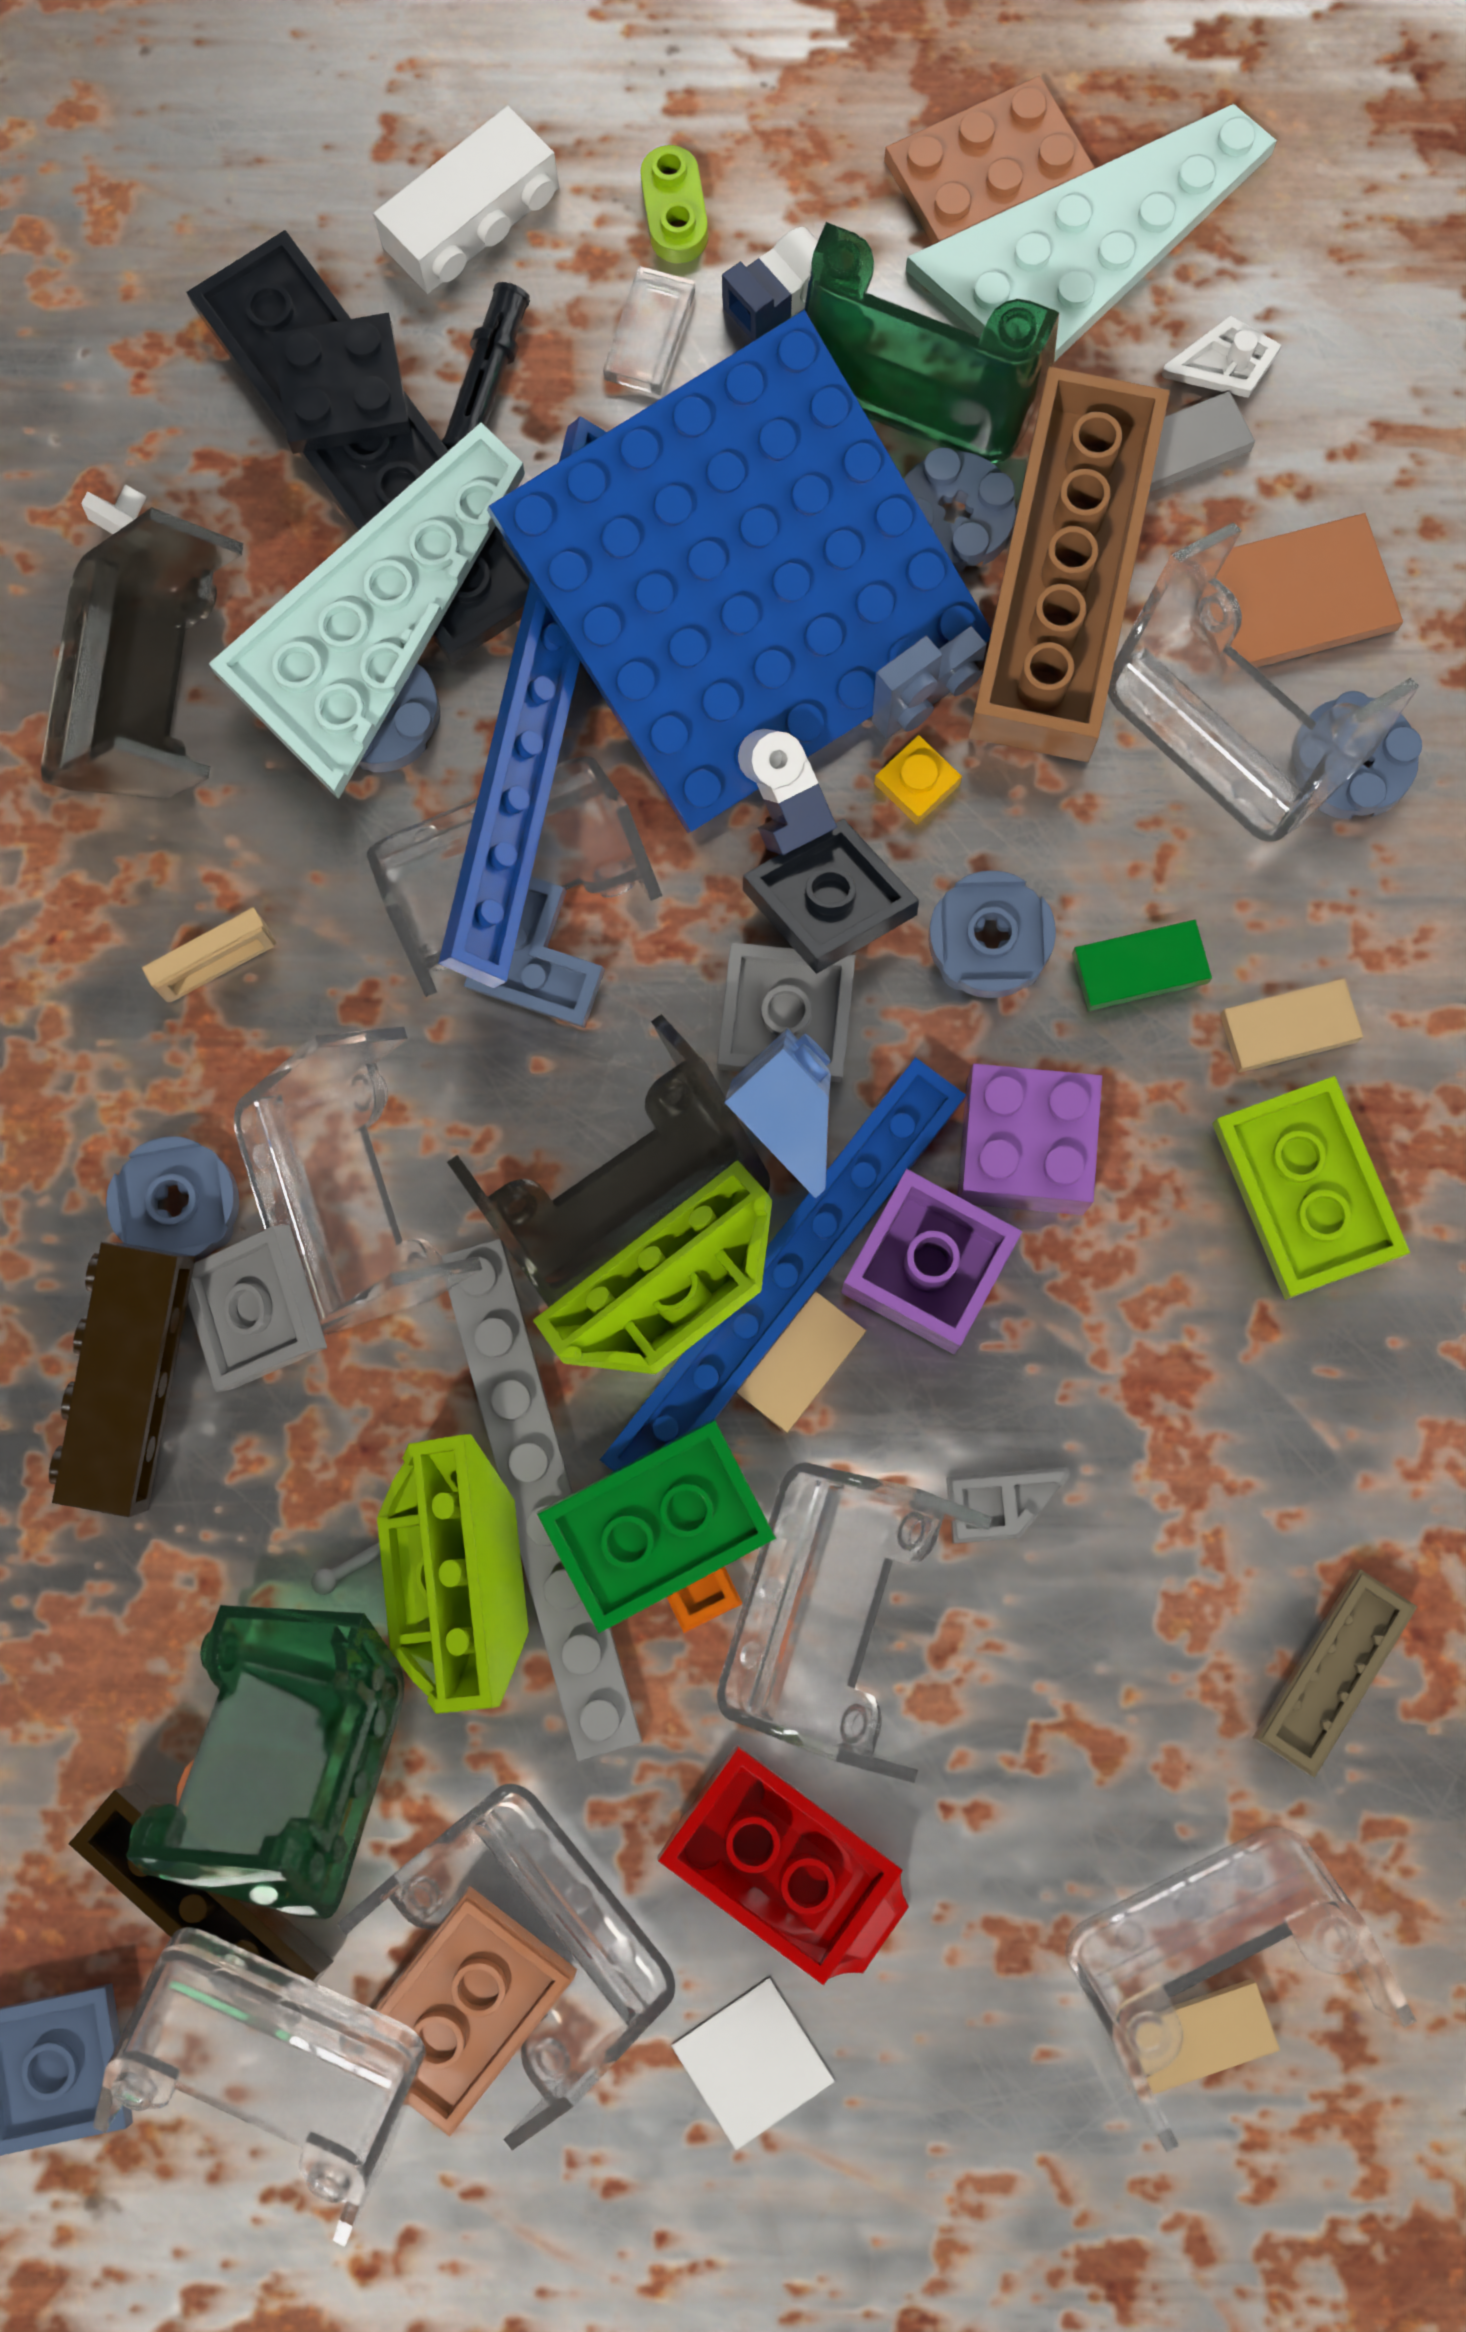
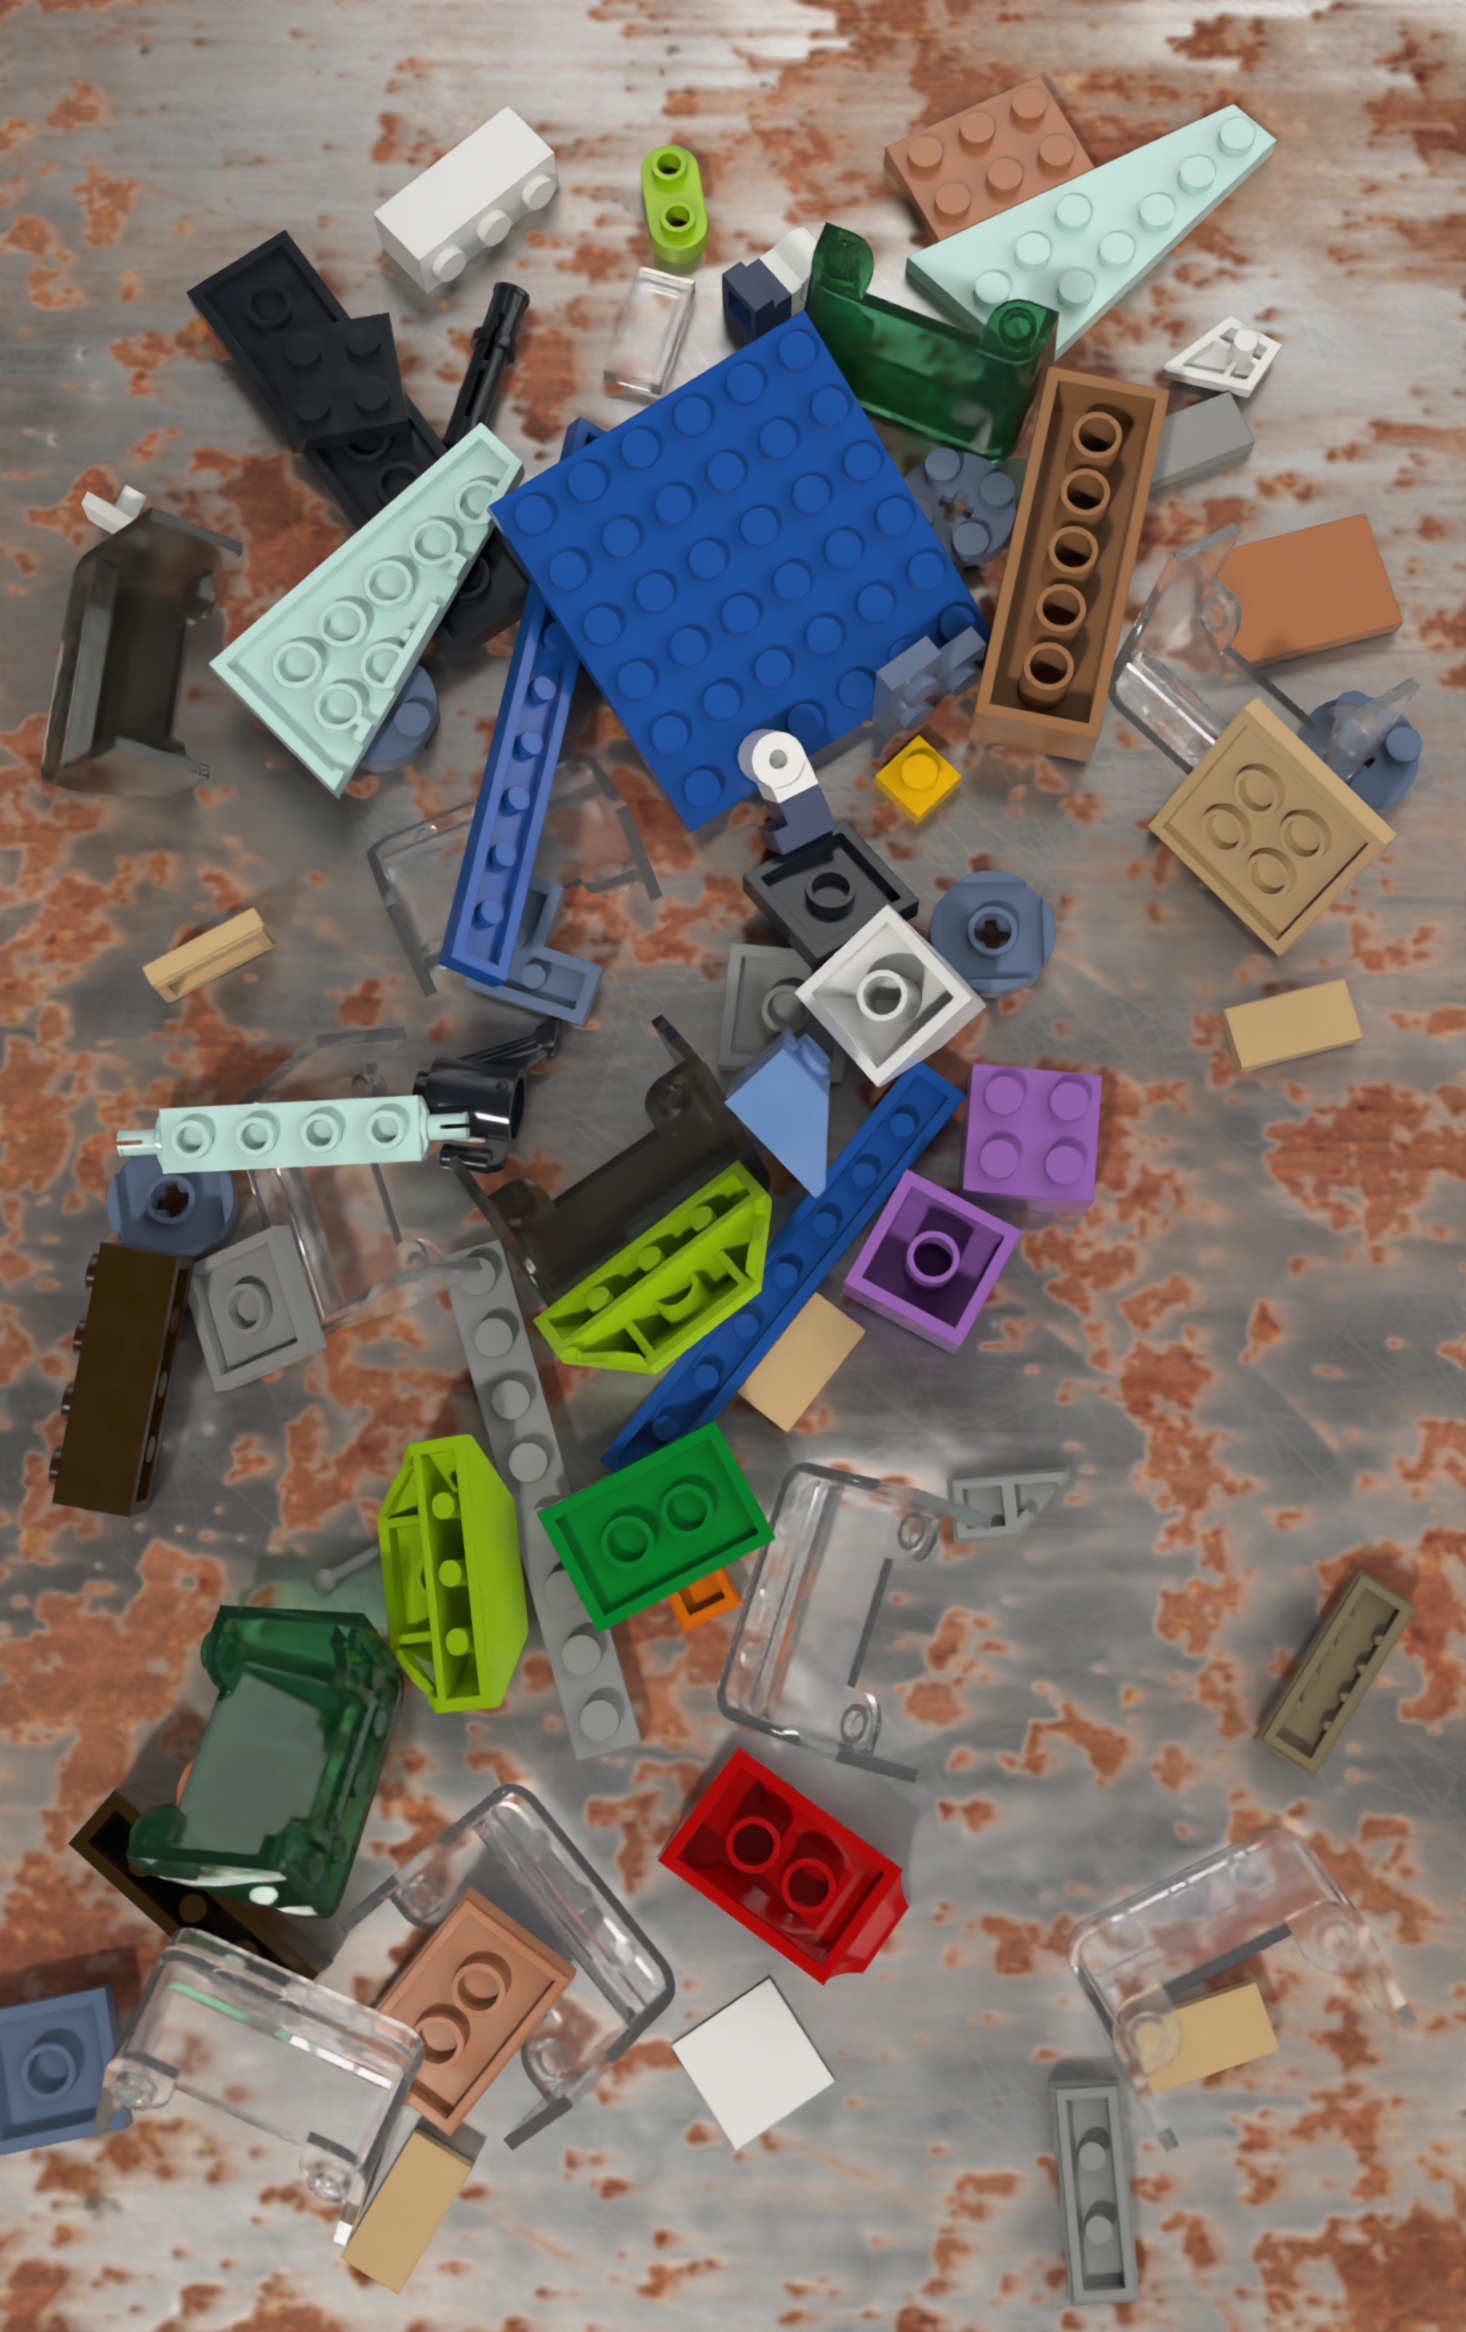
(293, 1134): none -> light aqua plate
(407, 2210): none -> tan tile
(491, 1090): none -> black piece
(889, 997): none -> white slope
(1093, 2191): none -> light grey tile
(1141, 965): green tile -> none
(1270, 827): none -> tan plate
(1310, 1187): lime plate -> none

